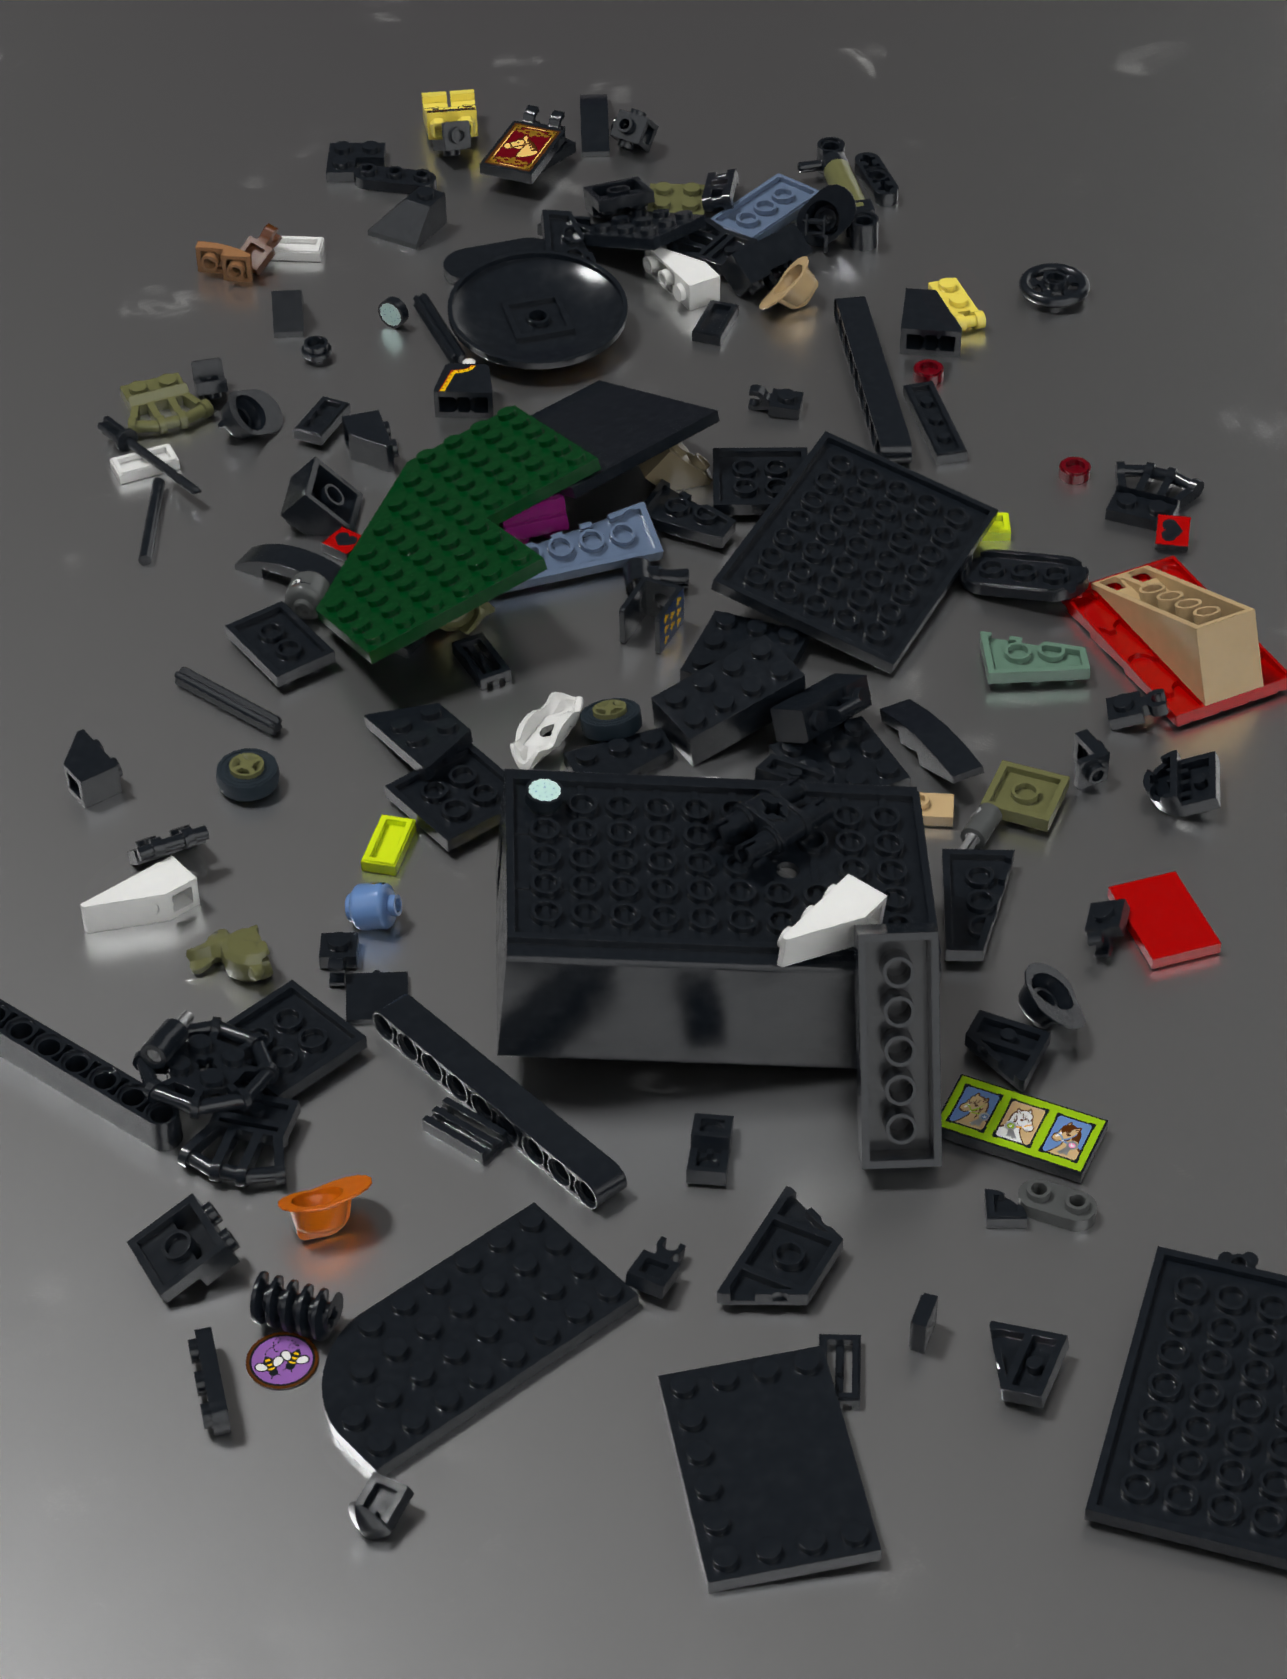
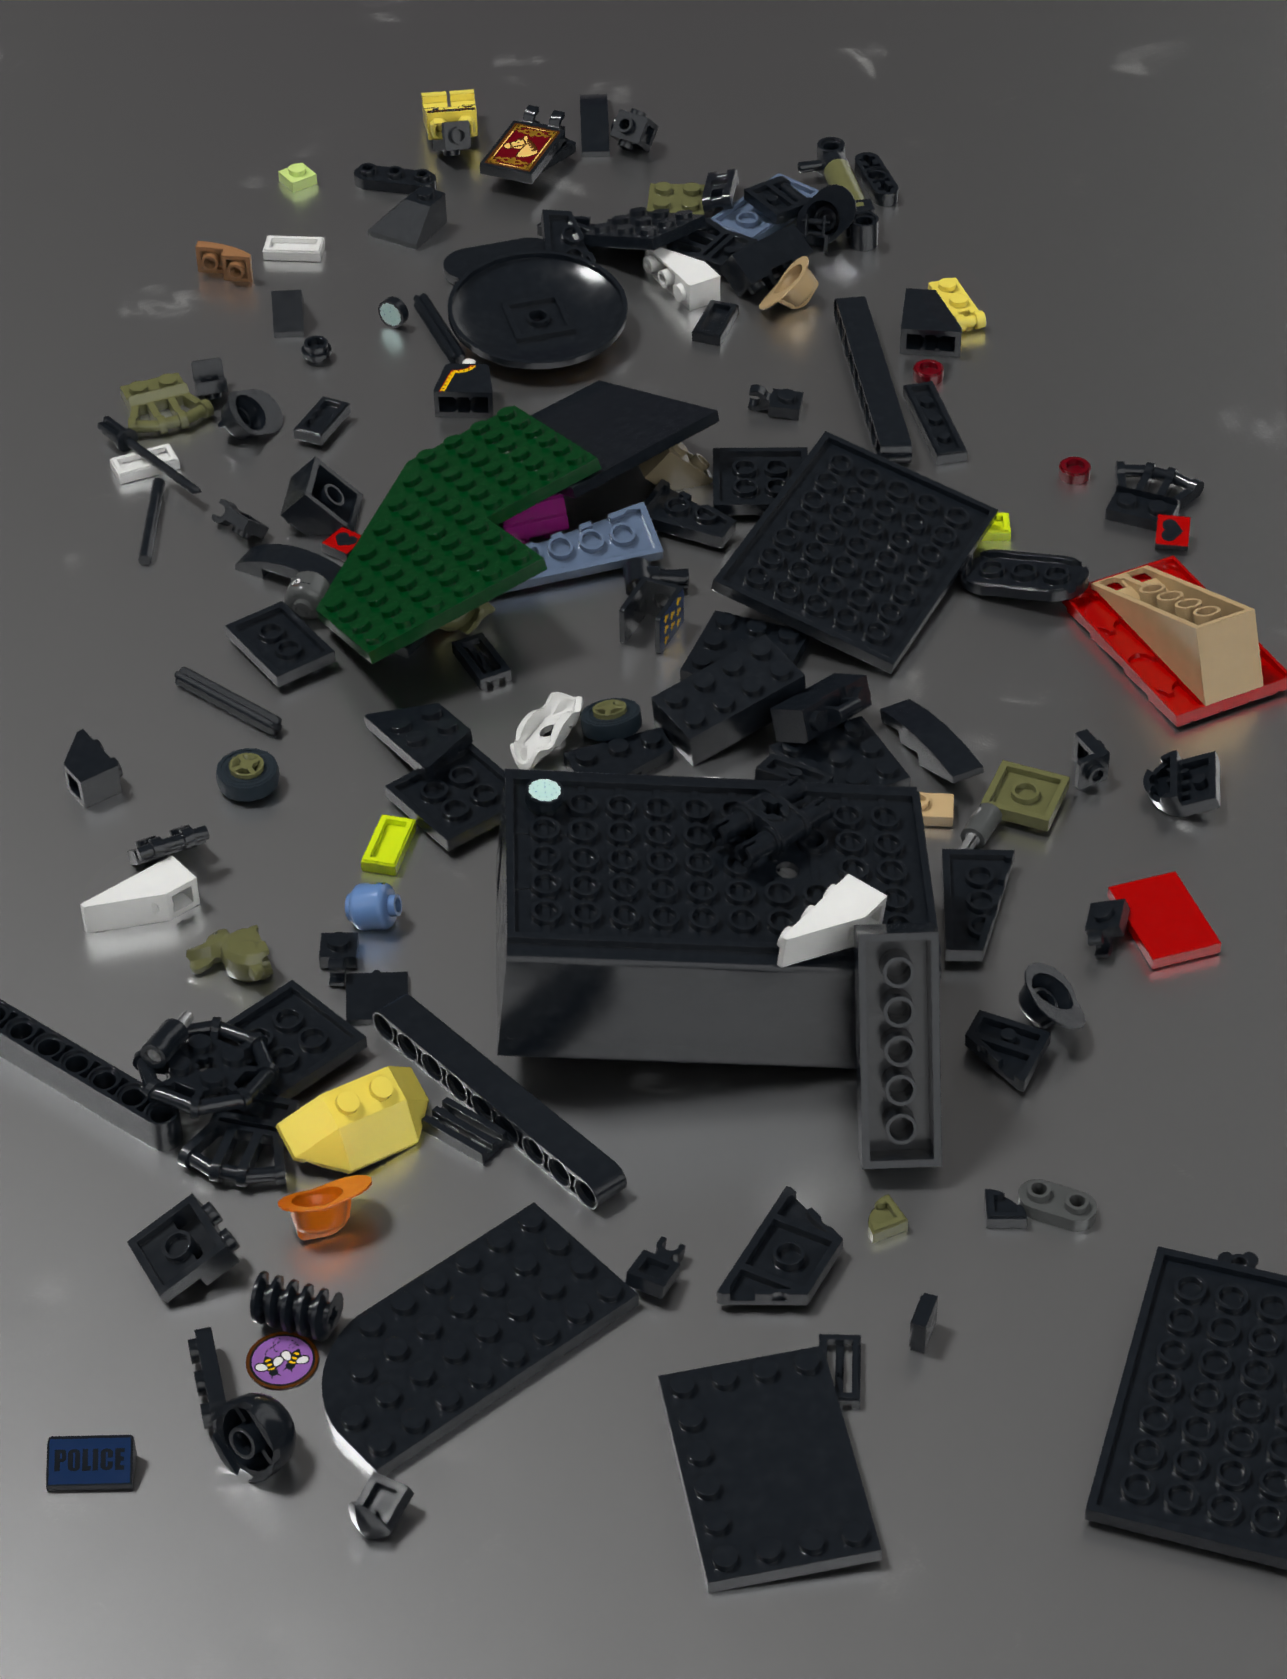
(90, 1462): none -> slope
(243, 523): none -> black plate
(254, 1435): none -> black cylinder
(262, 248): reddish brown plate -> none
(297, 177): none -> yellowish green plate
(346, 157): black plate -> none
(358, 1121): none -> light yellow wedge
(370, 440): black slope -> none
(616, 196): black plate -> none
(710, 1149): black slope -> none
(776, 199): none -> black plate
(886, 1220): none -> olive tile
(1022, 1128): tile -> none
(1024, 662): sand green wing -> none
(1027, 1361): black wing -> none
(1054, 285): black plate -> none
(1131, 708): black plate -> none

